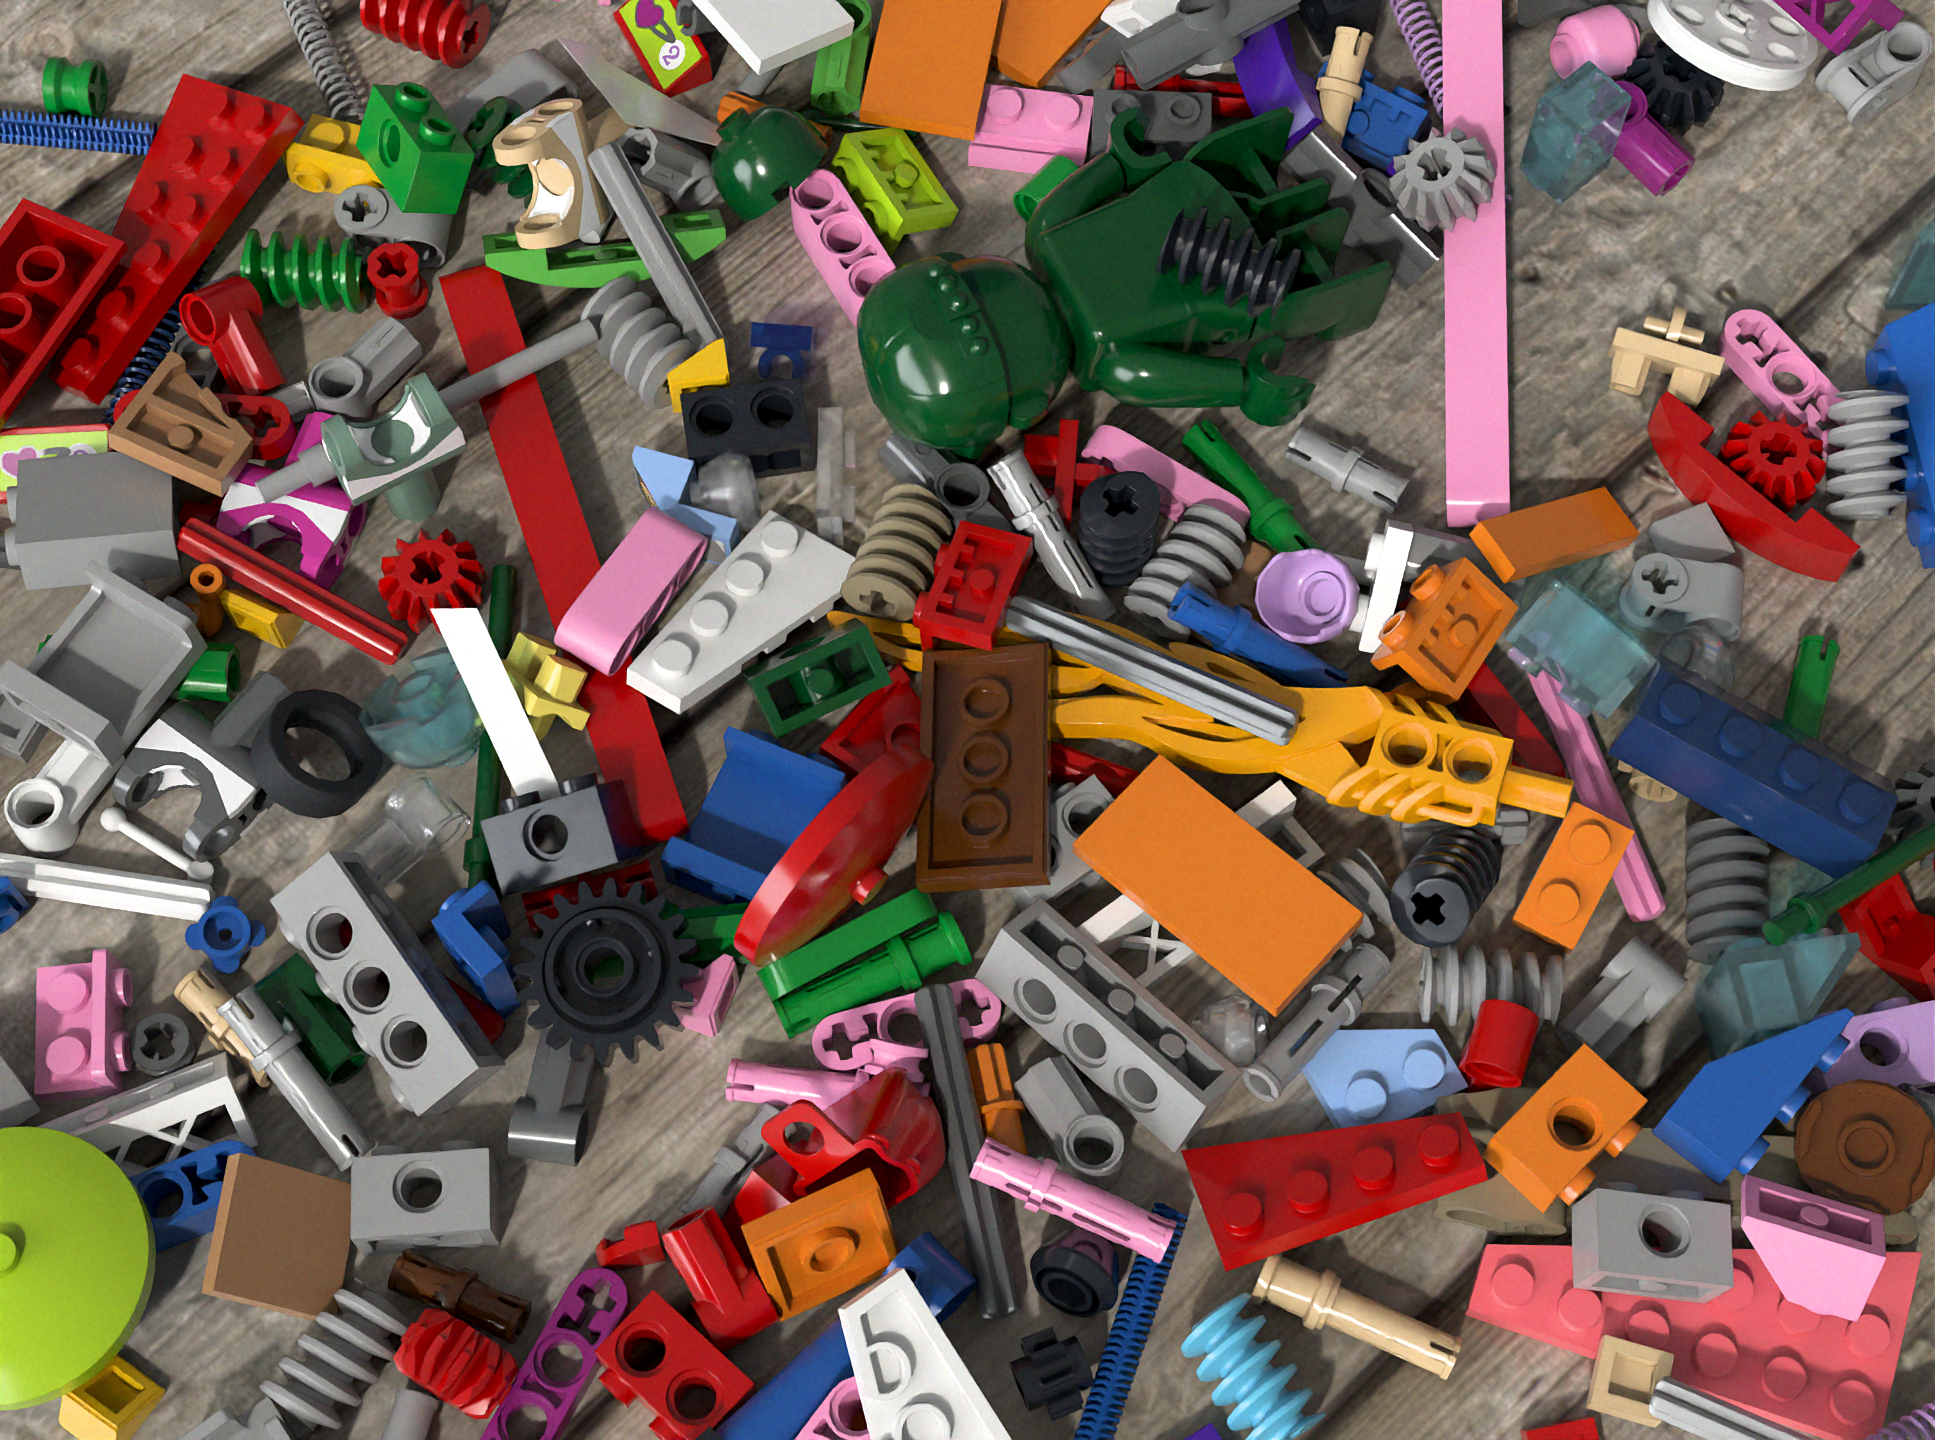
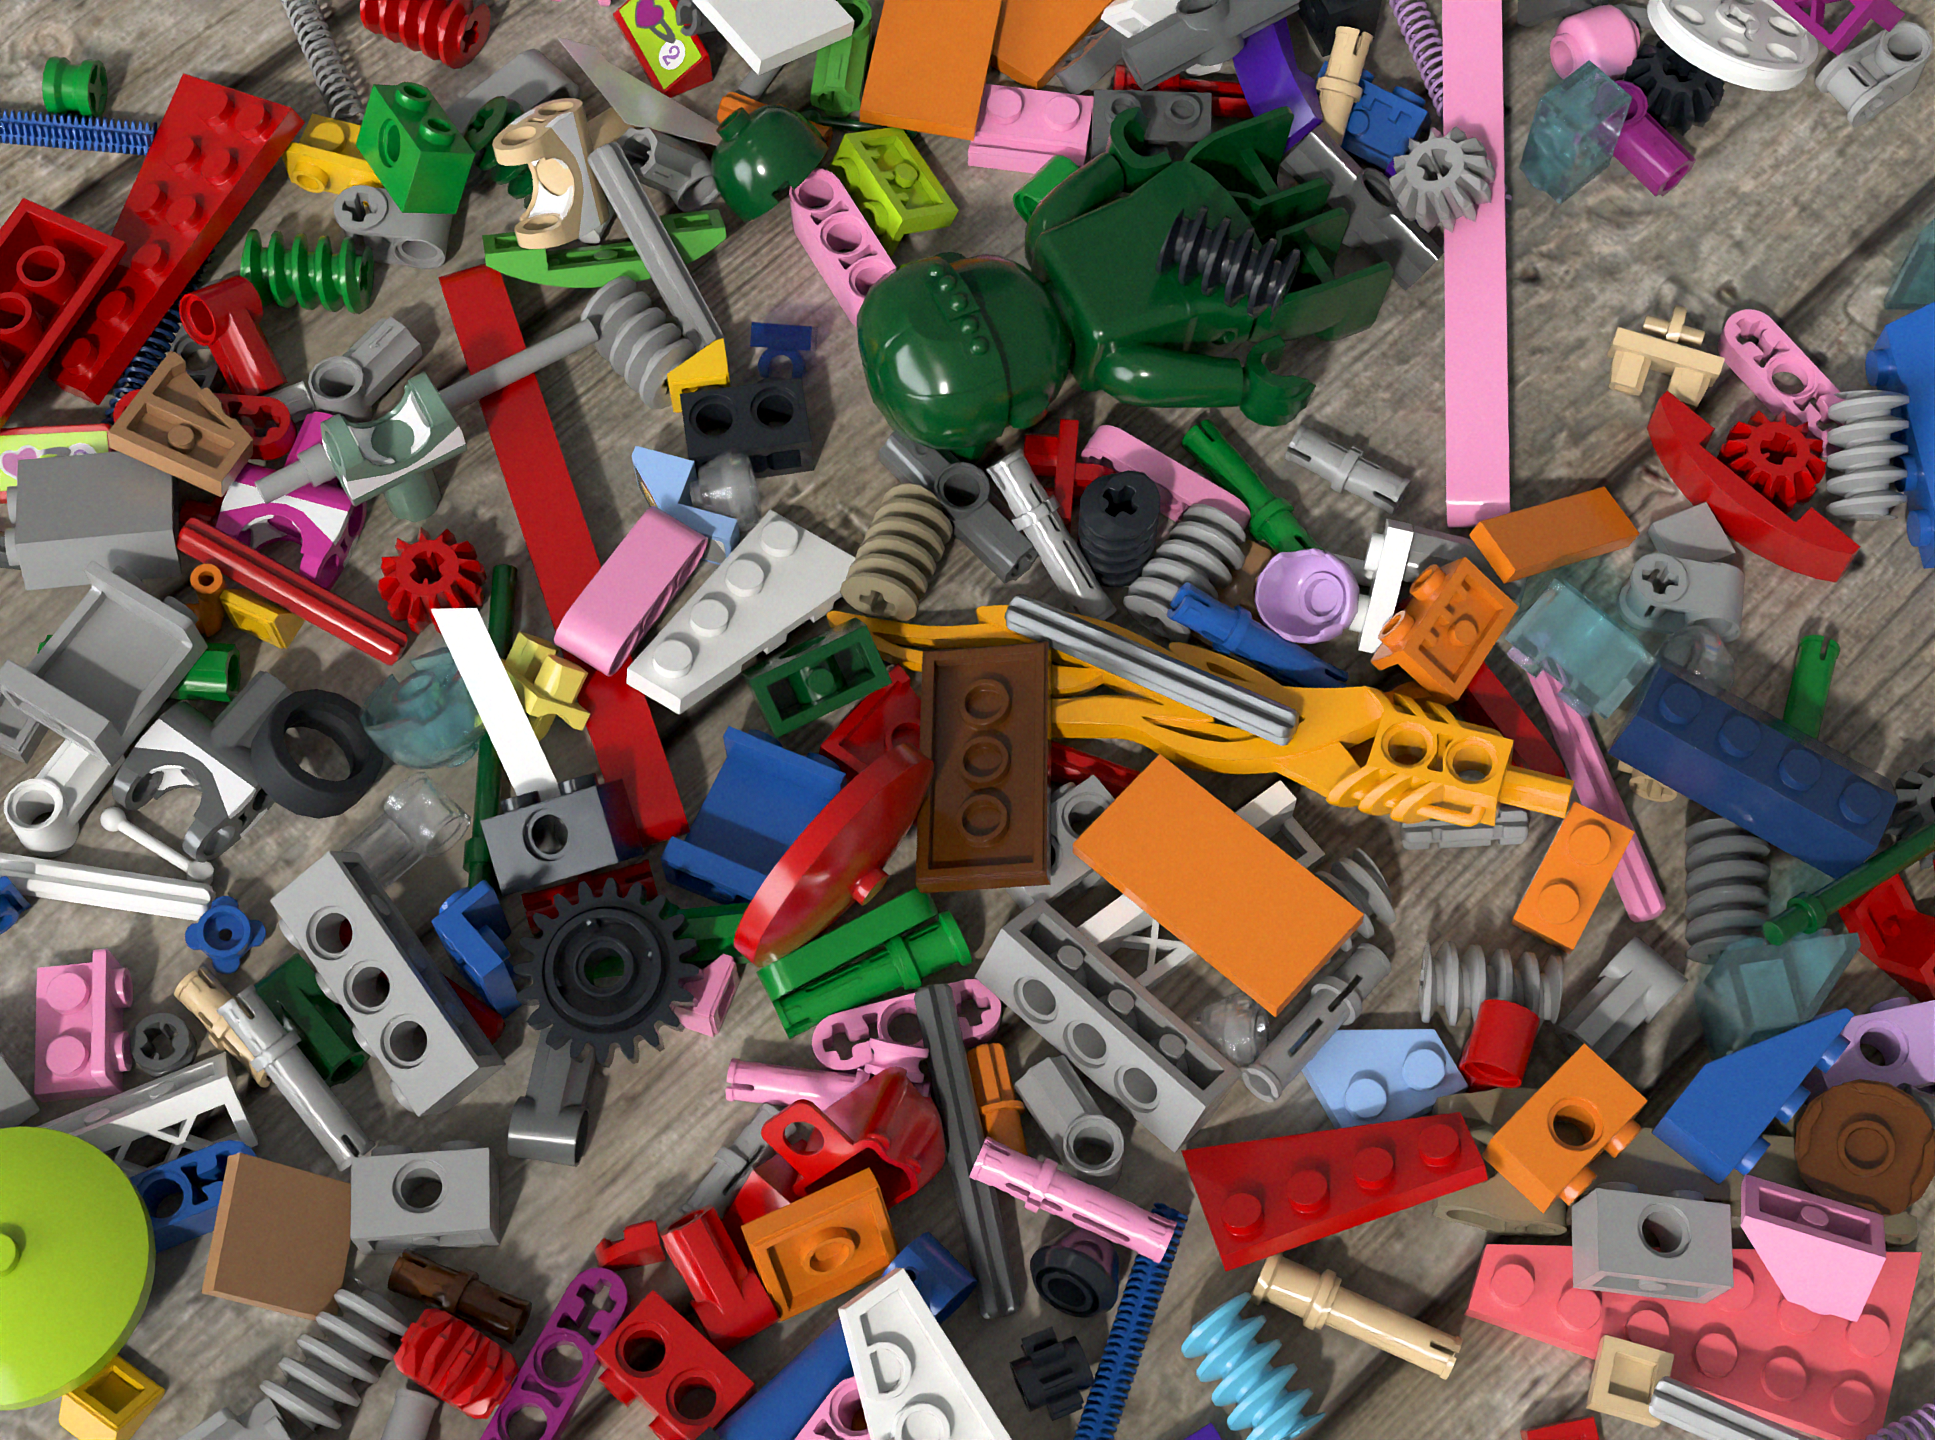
(397, 279): red bush -> none
(835, 452): clear plate -> none
(972, 587): red bracket -> none
(1444, 886): black piece -> none

